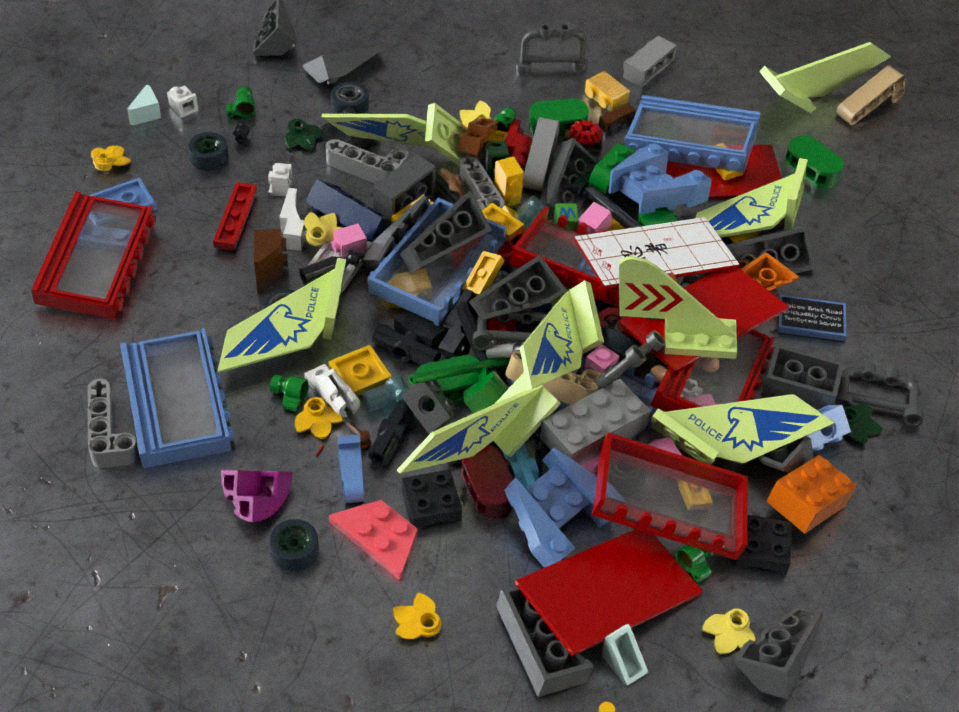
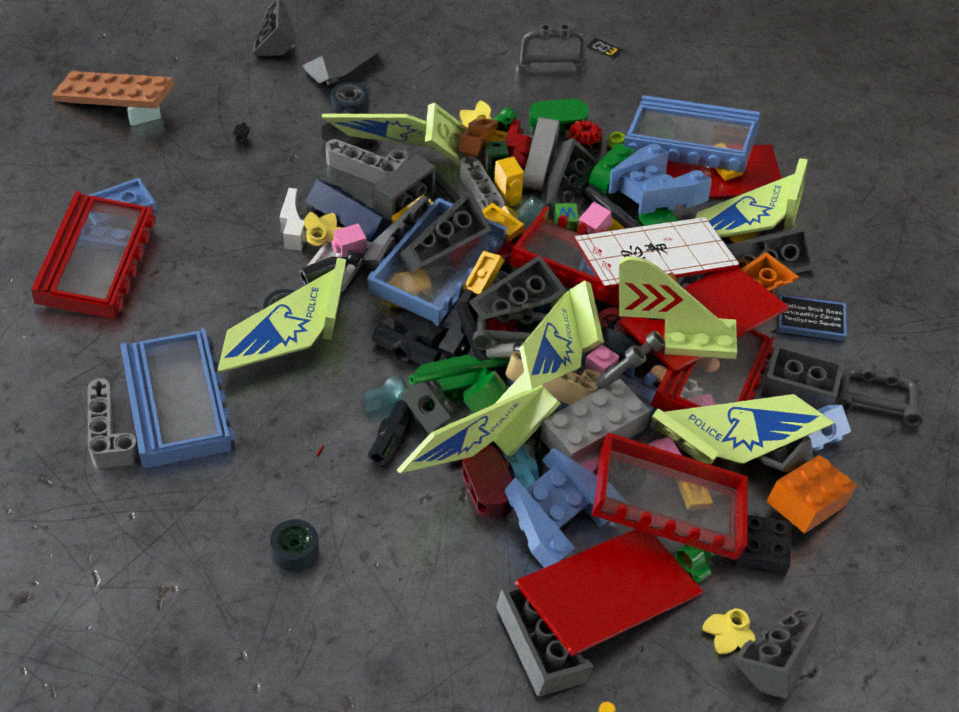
(105, 158): yellow plate -> none
(113, 89): none -> nougat plate
(180, 96): white brick -> none
(208, 150): black wheel -> none
(235, 216): red plate -> none
(244, 104): green piece -> none
(256, 493): magenta brick -> none
(269, 257): reddish brown slope -> none
(280, 179): white brick -> none
(294, 390): green piece -> none
(303, 136): dark green plate -> none
(317, 418): yellow plate -> none
(332, 389): white plate -> none
(351, 468): medium blue leg -> none
(361, 369): yellow plate -> none
(364, 436): reddish brown hand -> none
(379, 533): coral wing -> none
(415, 617): yellow plate -> none
(431, 498): black brick -> none
(455, 182): medium nougat plate -> none
(605, 48): none -> black sticker
(607, 91): yellow brick -> none
(614, 138): none -> lime plate
(617, 117): reddish brown piece -> none
(623, 655): light aqua slope -> none
(649, 61): light grey brick -> none
(822, 166): green brick -> none
(824, 75): yellowish green piece -> none
(861, 423): dark green plate -> none
(884, 85): tan beam -> none

